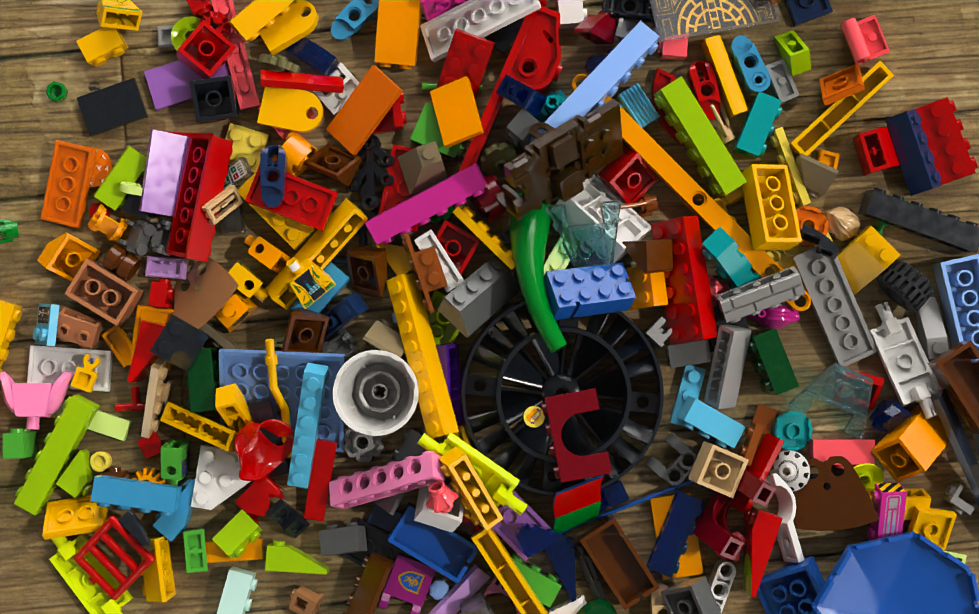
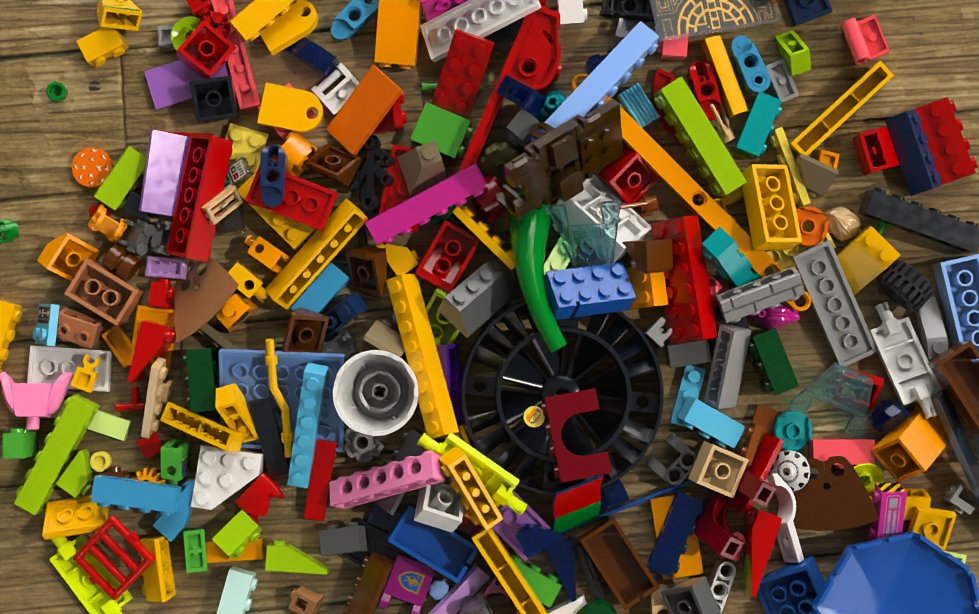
(68, 184): orange tile -> none
(112, 107): black tile -> none
(131, 188): yellowish green tile -> none
(135, 528): black slope -> none
(179, 342): black slope -> none
(257, 453): red piece -> none
(278, 63): olive plant -> none
(288, 518): black slope -> none
(301, 81): red tile -> none
(308, 280): torso -> none
(428, 270): dark orange bracket -> none
(441, 497): coral rock -> none
(451, 273): white plate -> none
(456, 112): light orange tile -> none
(597, 28): dark red slope -> none
(825, 245): black slope -> none
(841, 84): orange tile -> none

